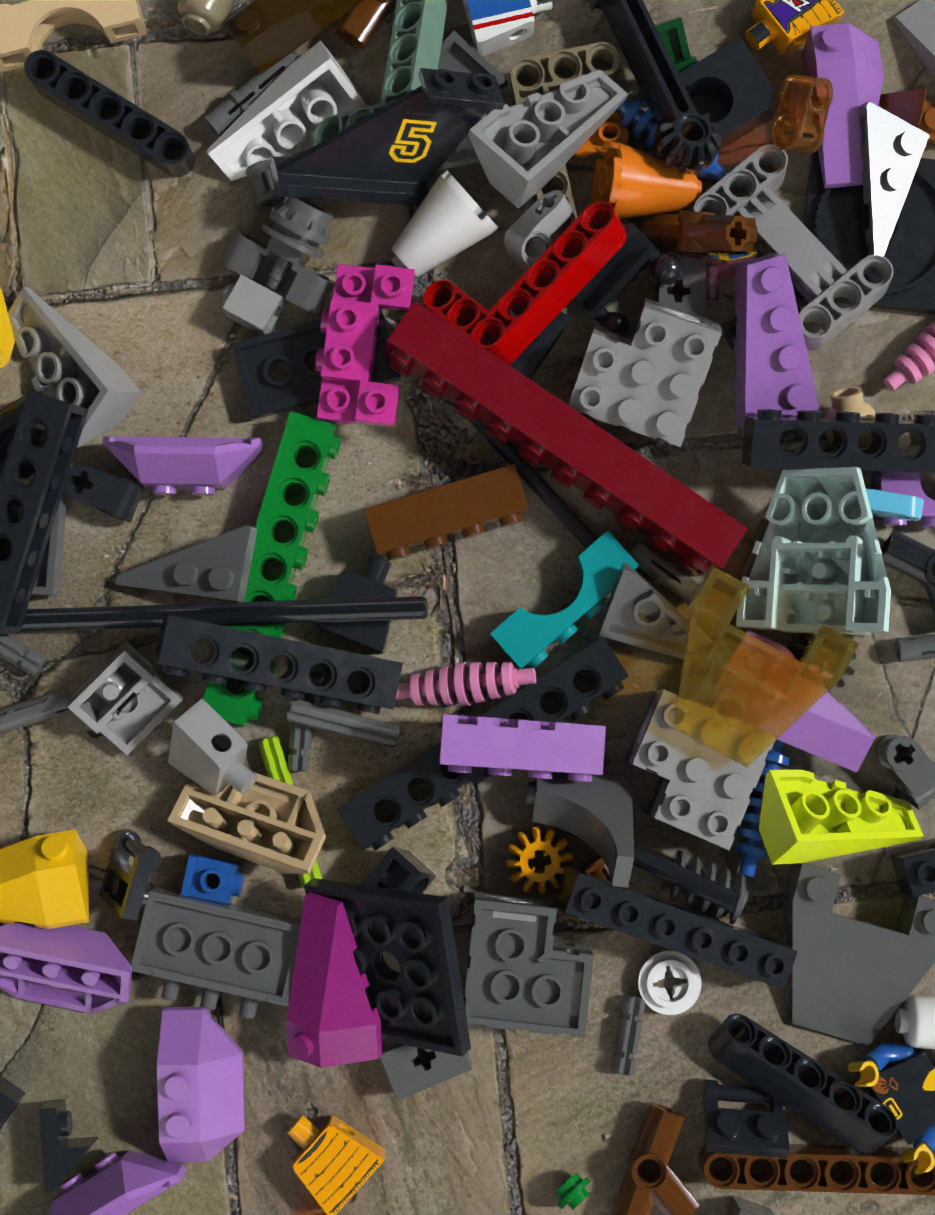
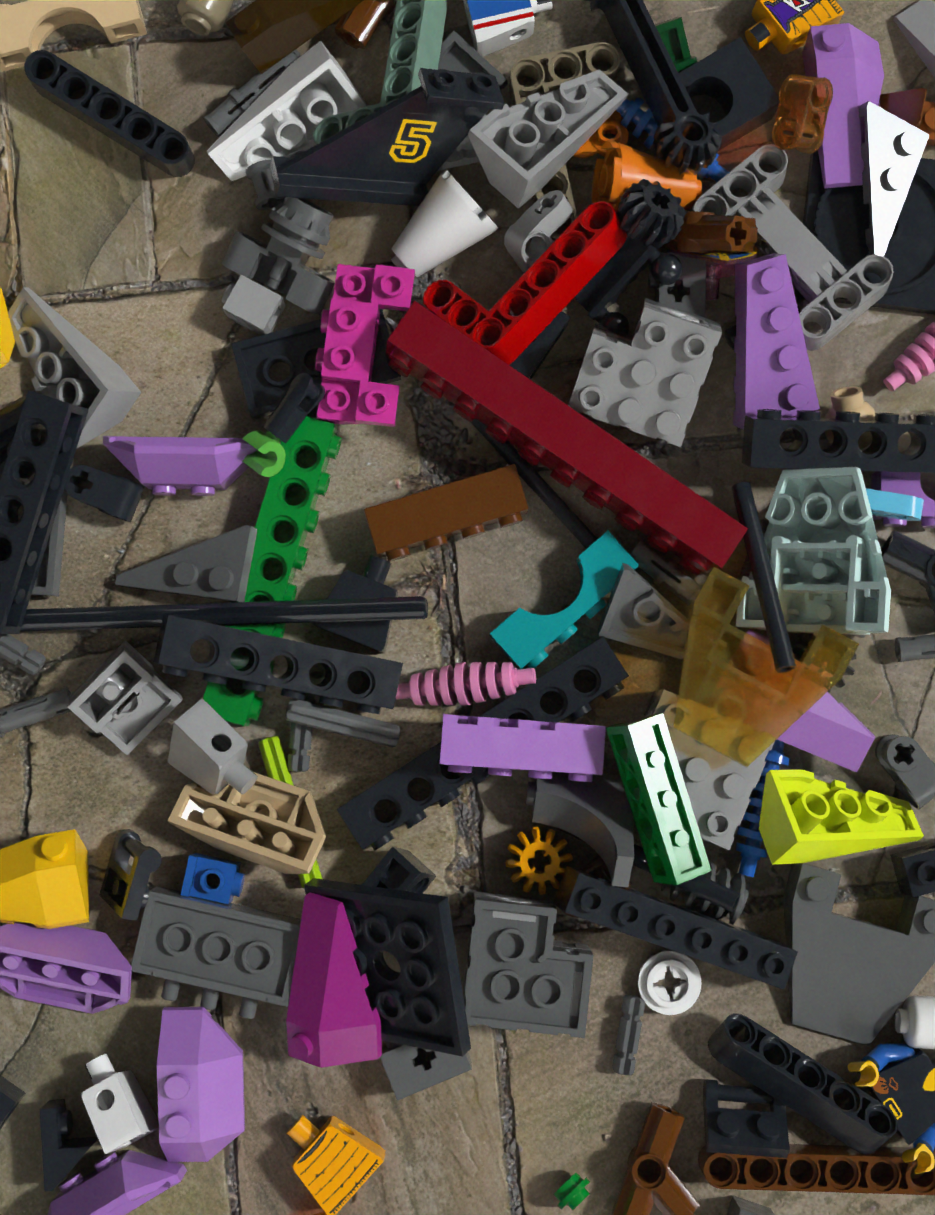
(117, 1120): none -> white torso
(281, 425): none -> piece
(650, 213): none -> black gear
(659, 800): none -> fence
(763, 578): none -> black piece

